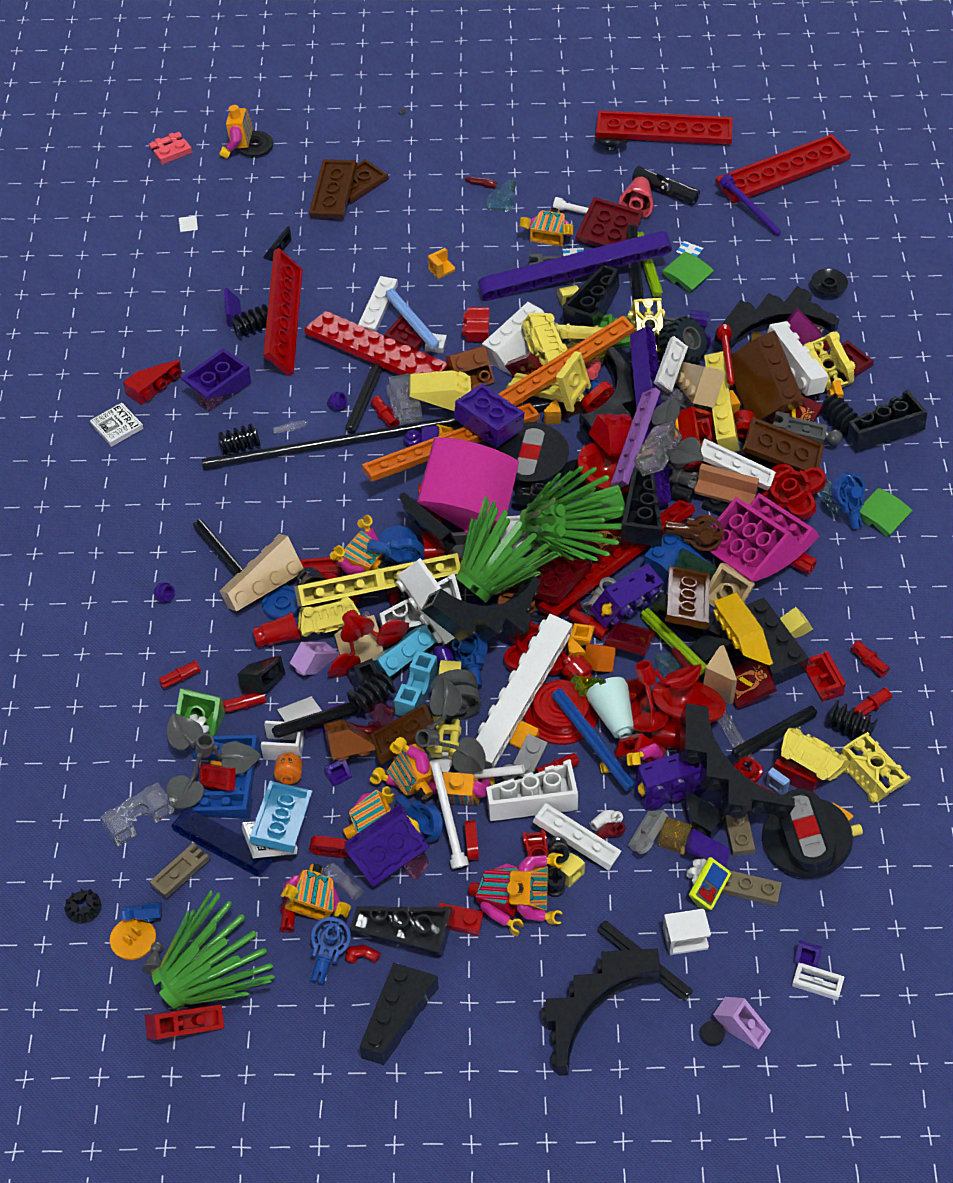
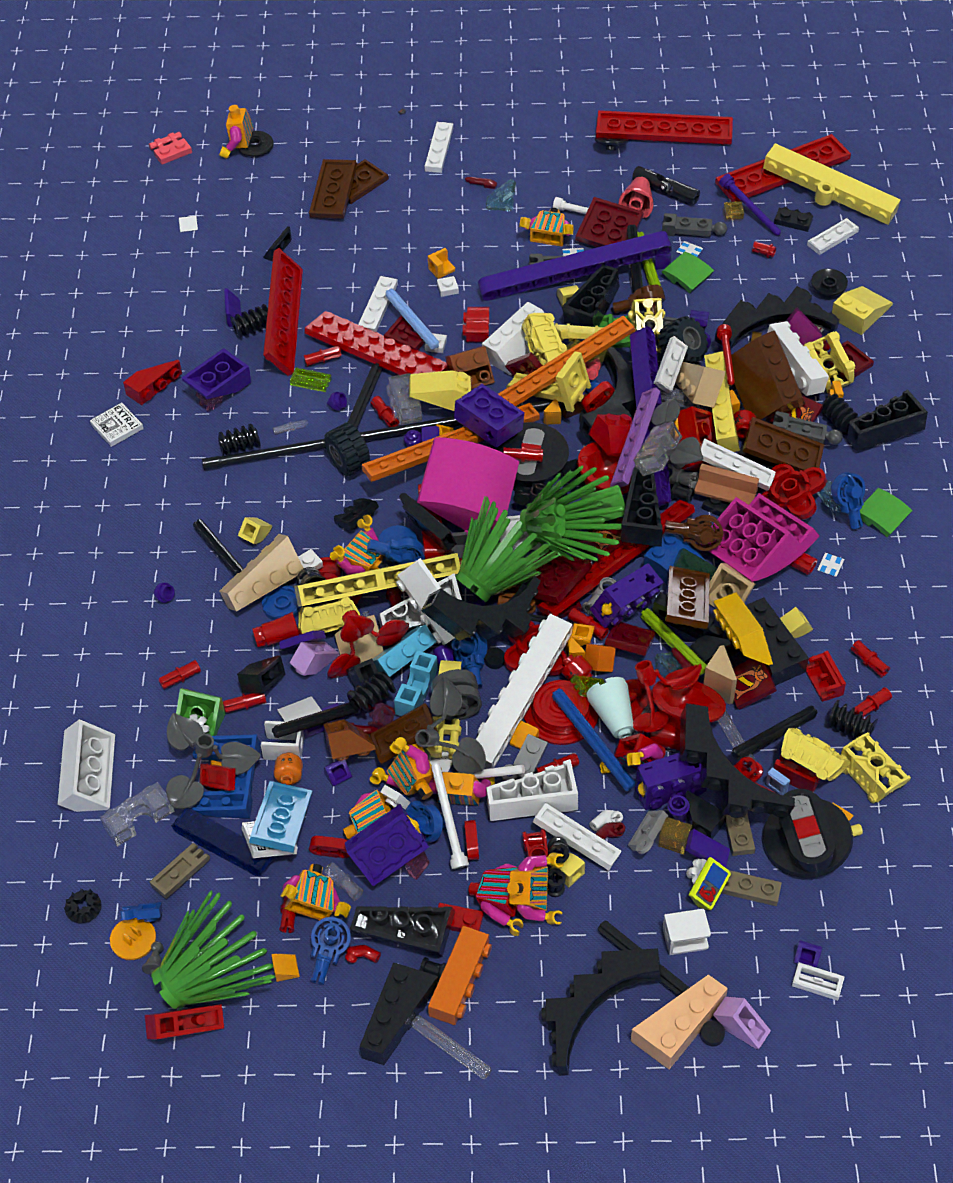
(86, 768): none -> white slope
(254, 530): none -> light yellow brick
(285, 966): none -> light orange slope
(295, 641): none -> dark purple tile
(309, 381): none -> clear neon green tile
(310, 559): none -> white plate
(322, 355): none -> red axle
(346, 448): none -> black wheel
(354, 513): none -> black plate
(394, 798): none -> white plate
(432, 967): none -> black bush
(439, 147): none -> white plate
(447, 286): none -> white plate
(451, 1047): none -> clear axle
(459, 975): none -> orange brick
(494, 658): none -> black tile
(524, 454): none -> red pin
(644, 292): none -> reddish brown pin
(662, 261): none -> dark purple slope
(678, 807): none -> dark purple cone
(678, 1023): none -> light nougat wedge
(691, 226): none -> dark grey plate
(733, 210): none -> clear yellow plate
(765, 249): none -> red pin
(793, 219): none -> black plate
(830, 564): none -> white sticker
(831, 184): none -> light yellow hinge
(833, 236): none -> white tile
(860, 308): none -> light yellow slope

